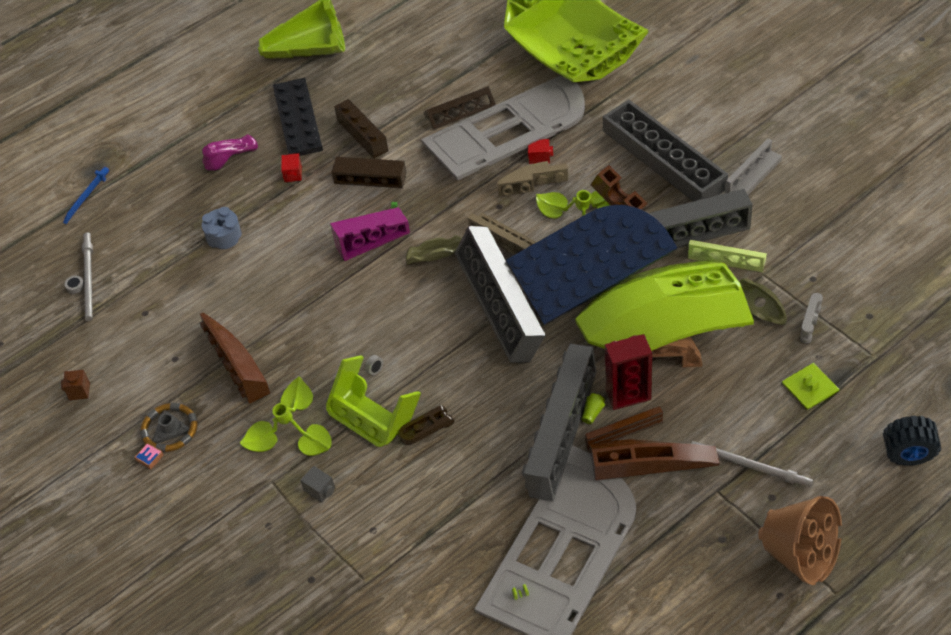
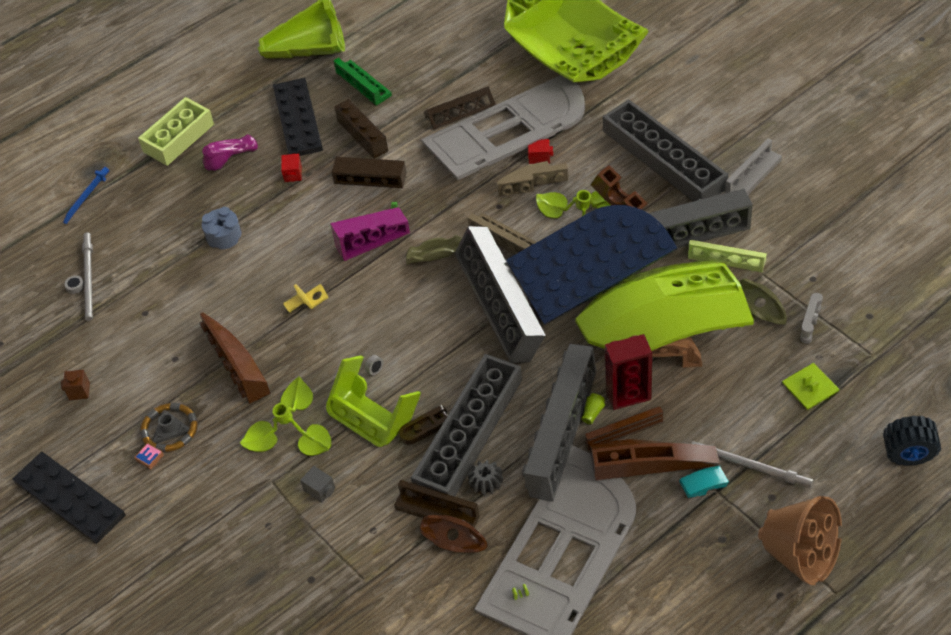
(69, 497): none -> black plate
(176, 131): none -> yellowish green brick
(302, 298): none -> light yellow bracket
(360, 83): none -> green fence
(425, 501): none -> dark brown fence
(436, 530): none -> reddish brown piece
(468, 426): none -> dark grey brick
(485, 477): none -> dark grey gear
(703, 480): none -> teal slope

